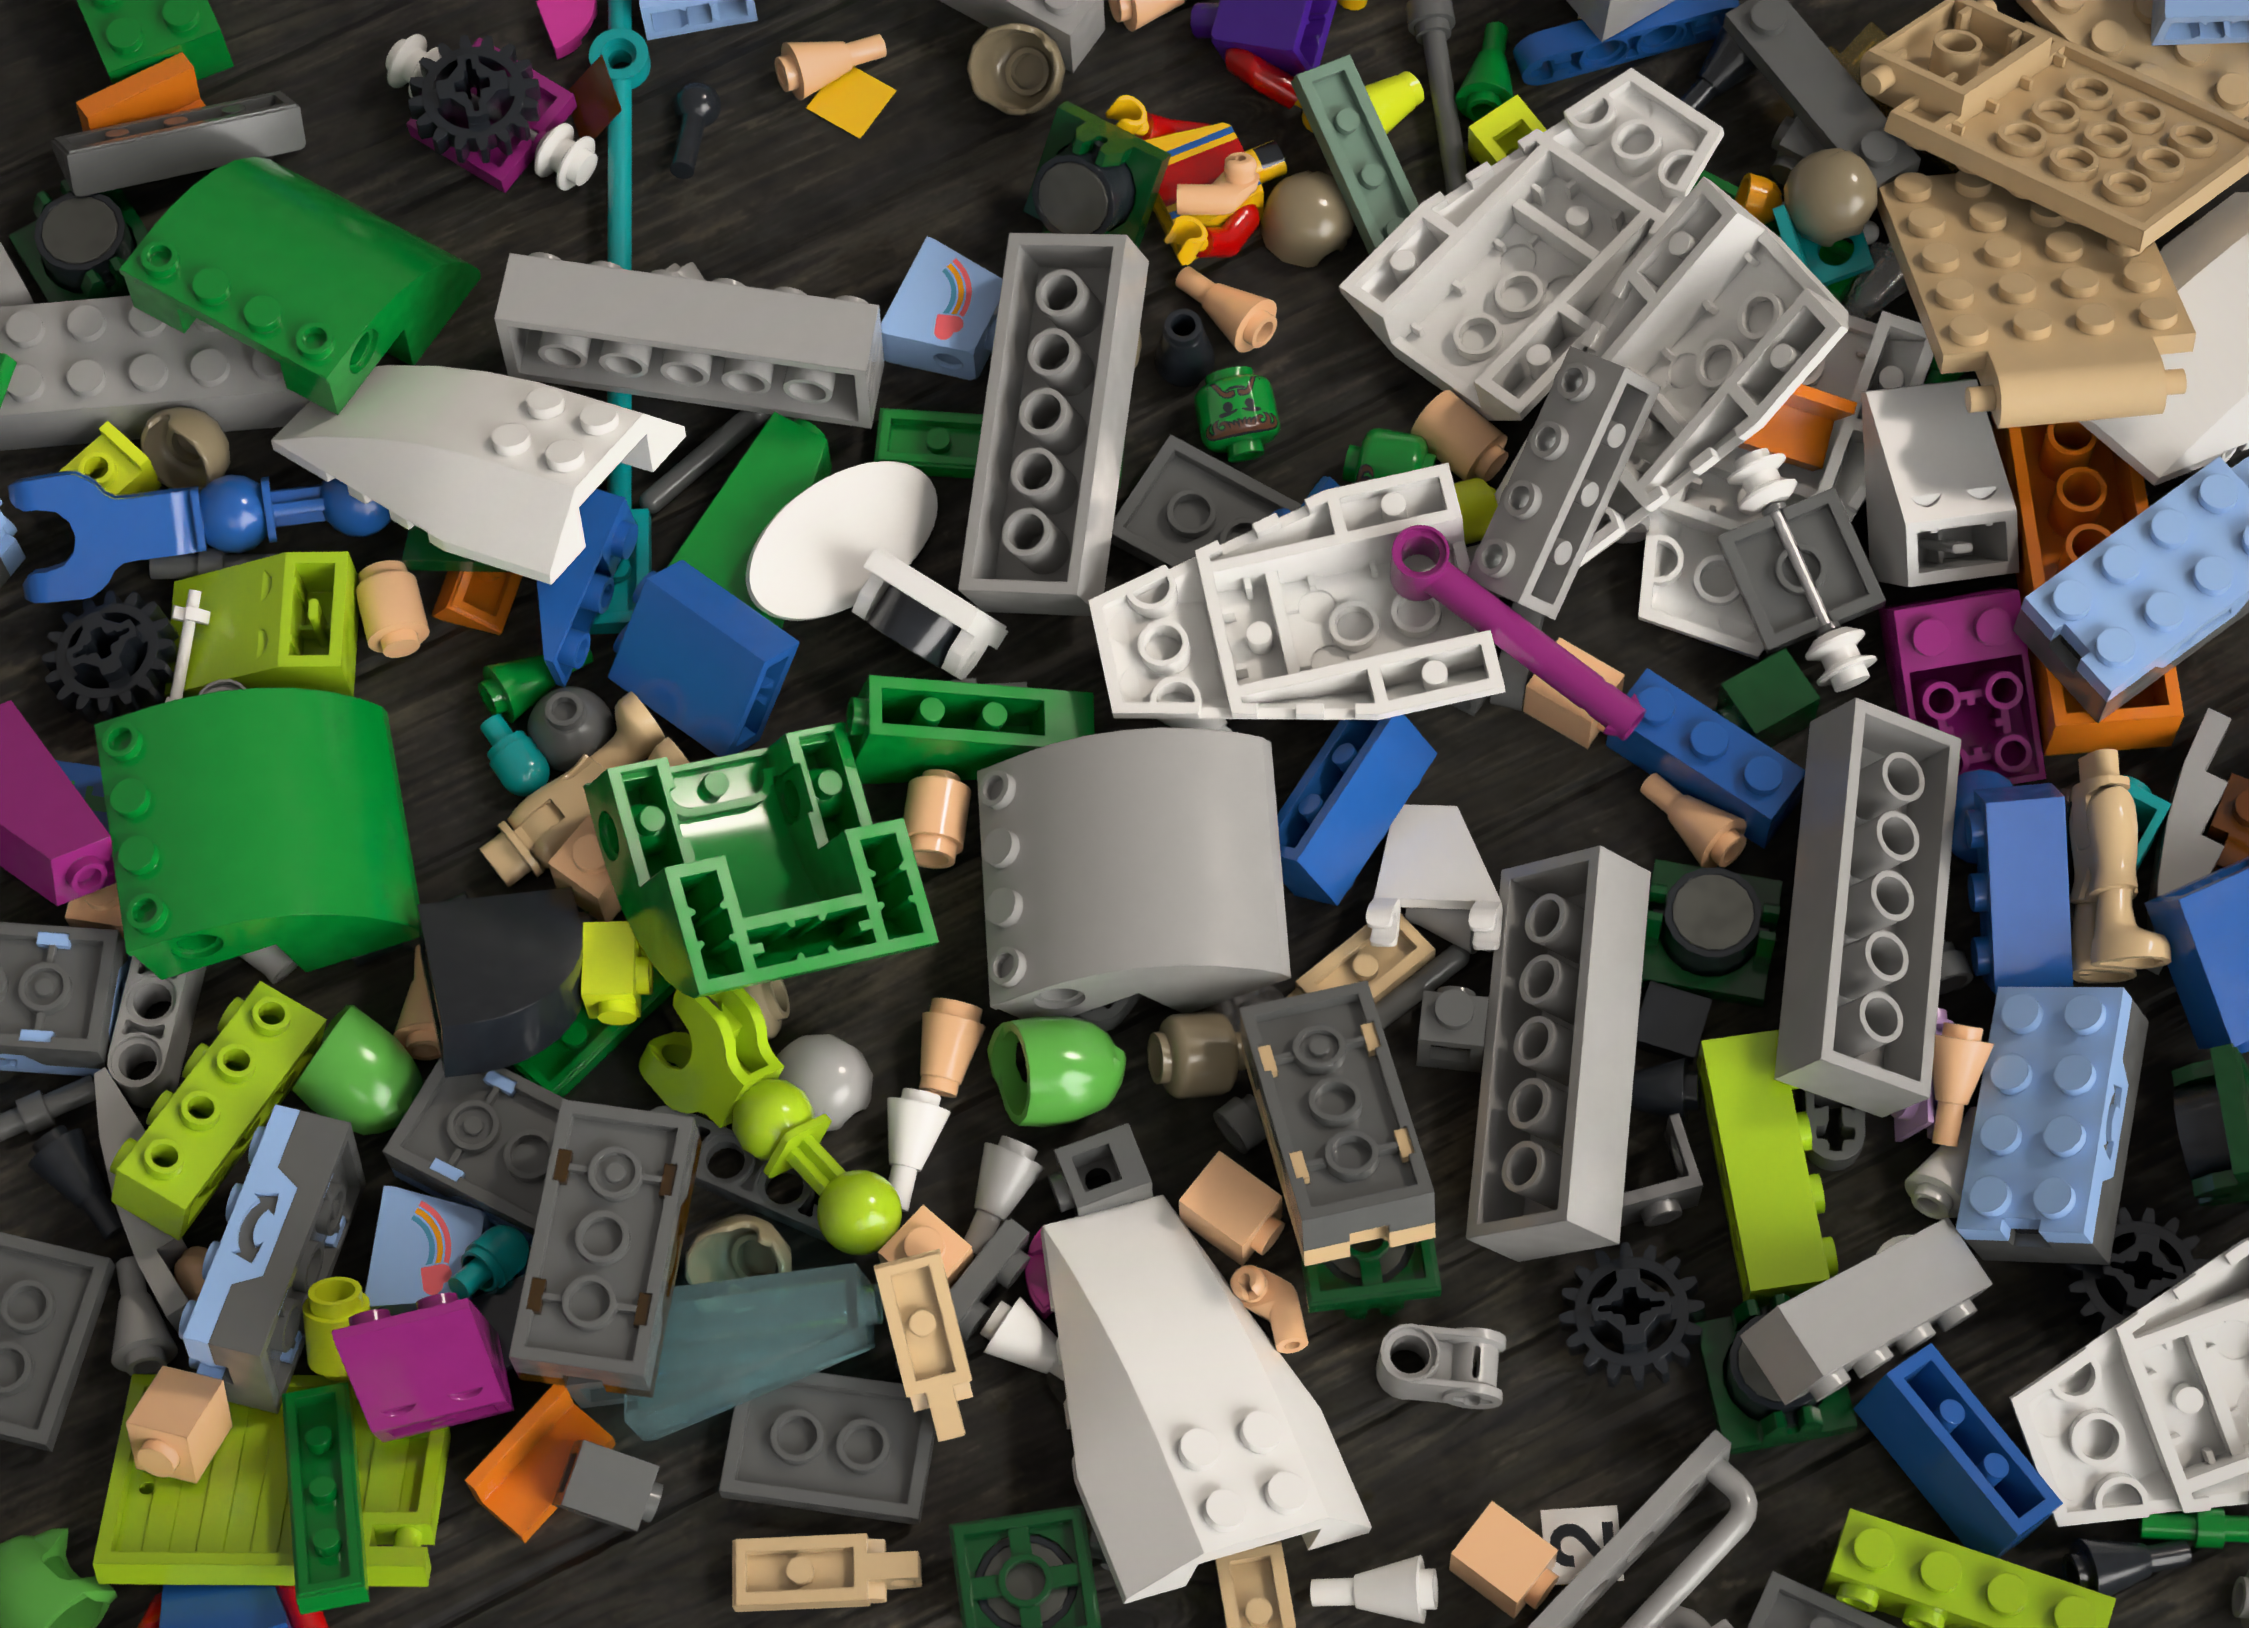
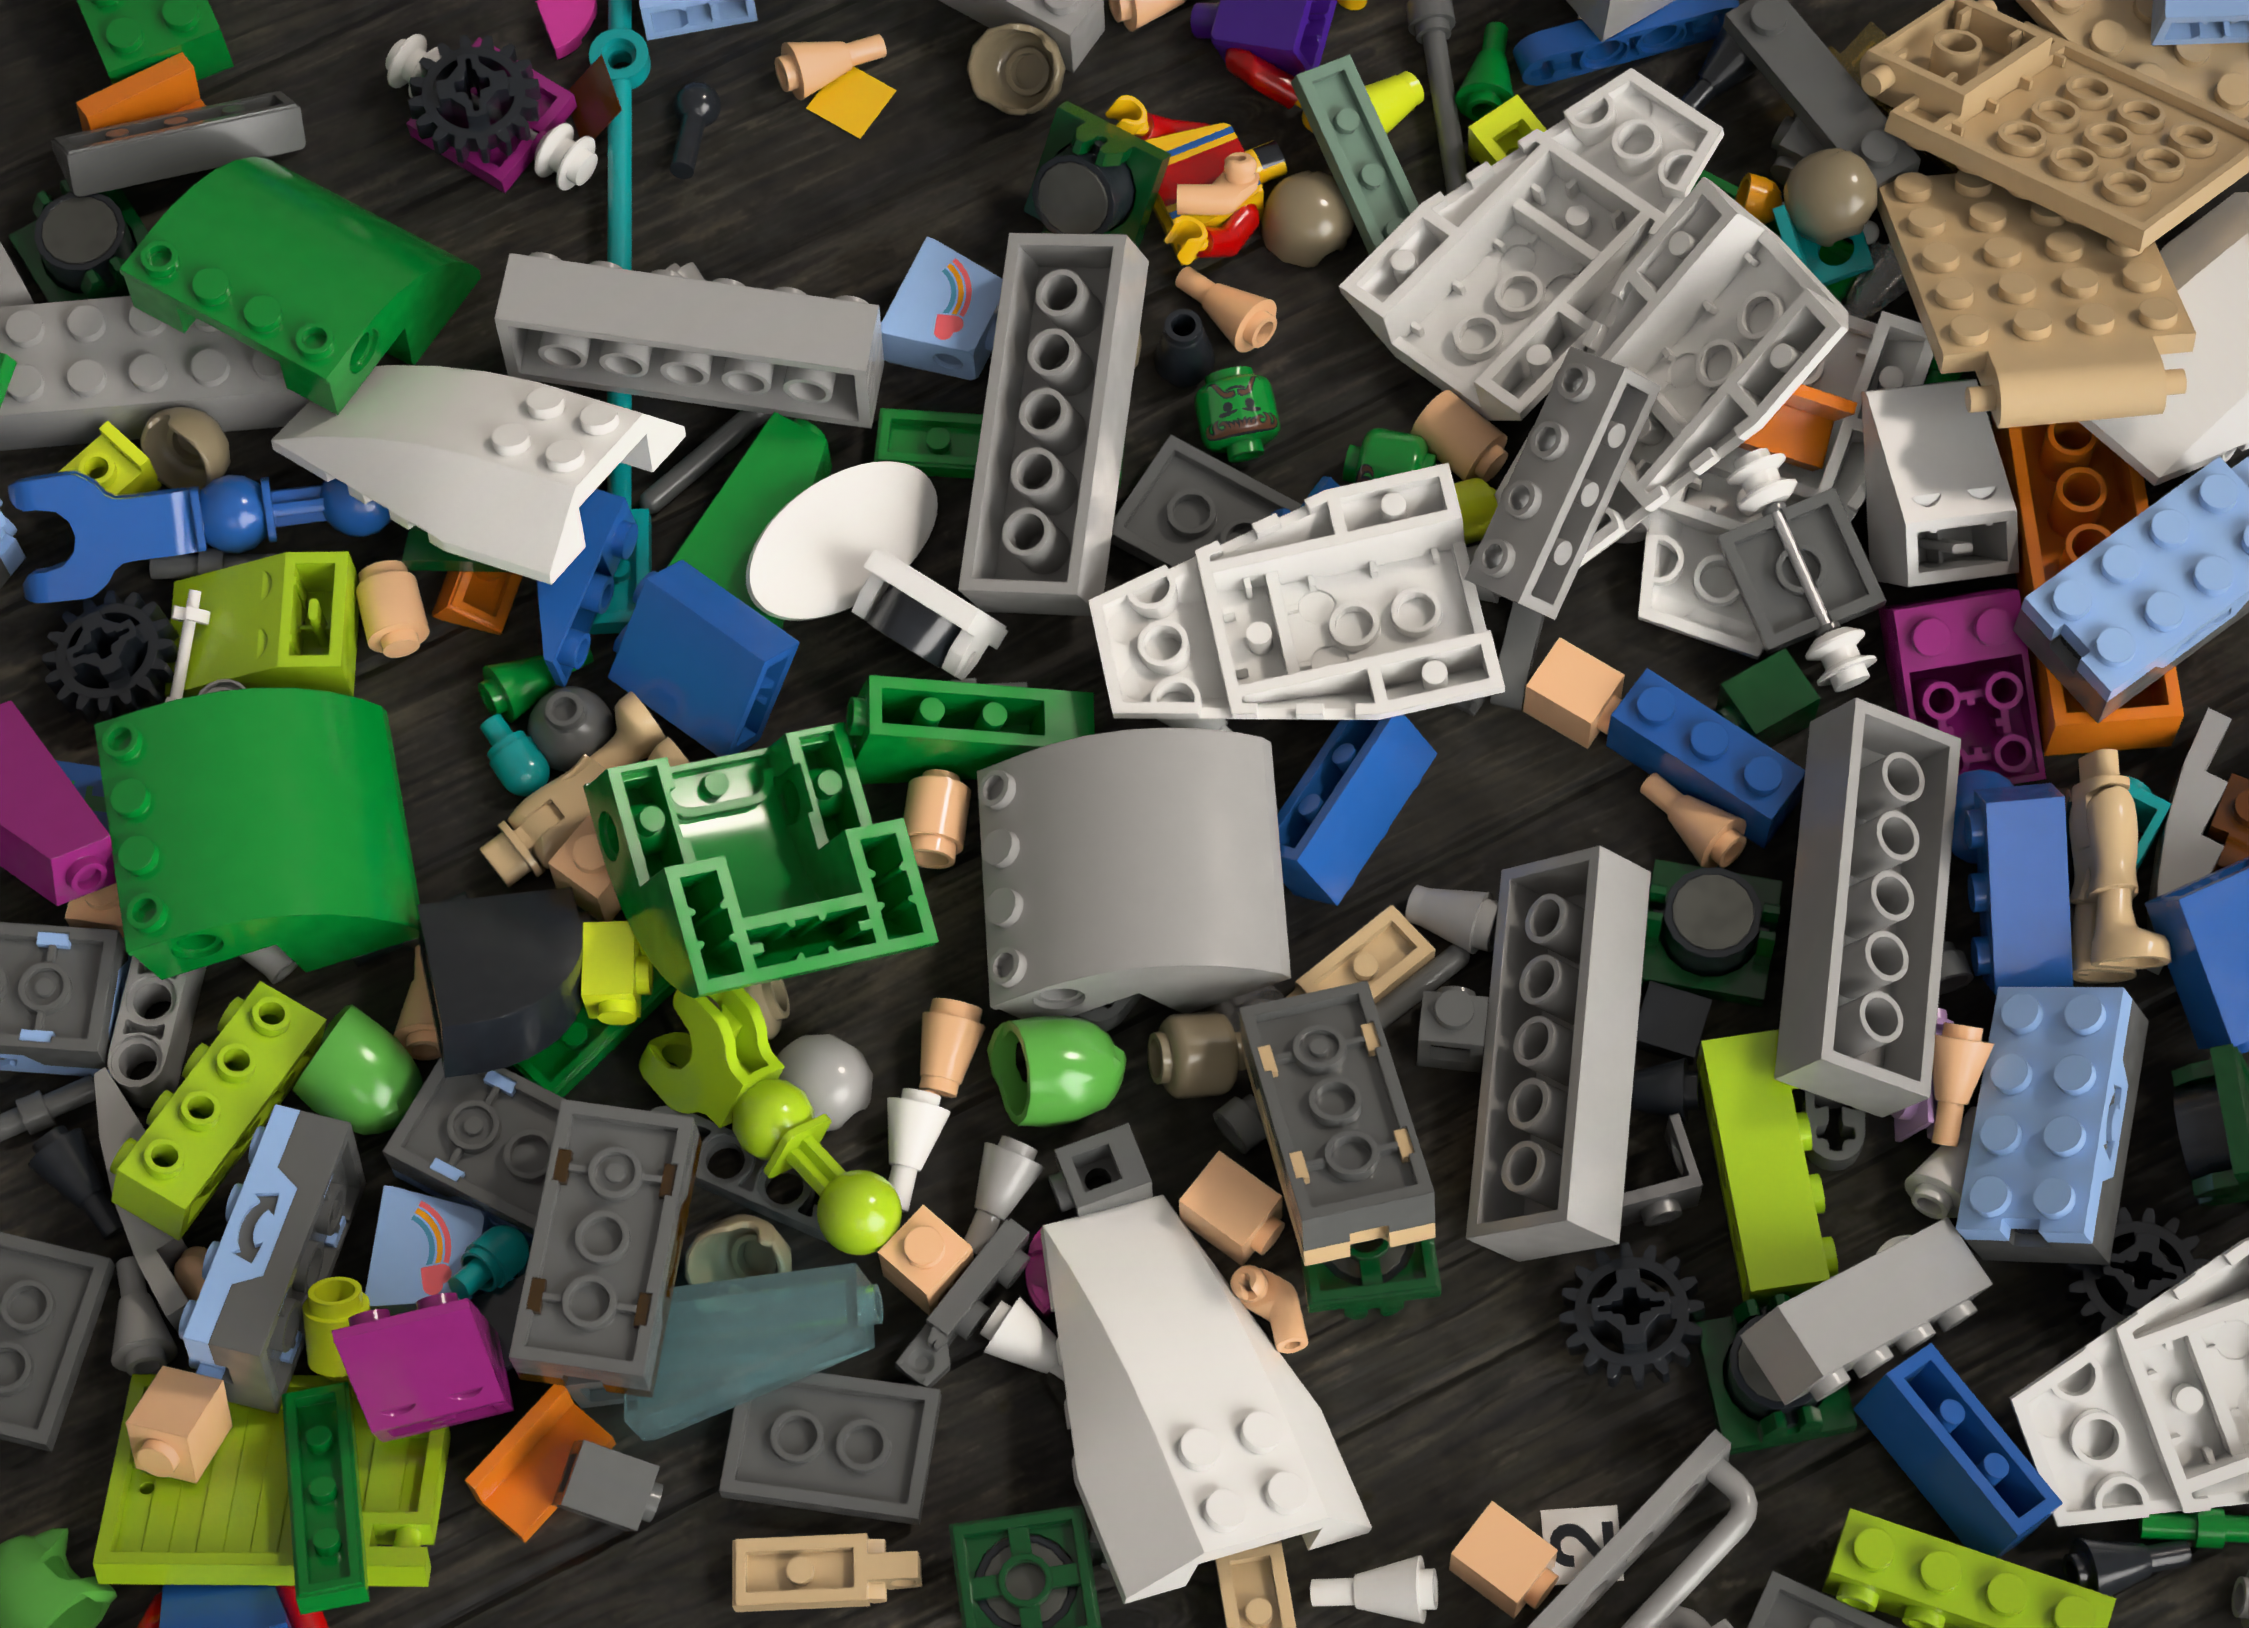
(926, 1338): tan hinge -> none
(1437, 866): white flag -> none
(1448, 1365): light grey piece -> none
(1509, 630): magenta piece -> none

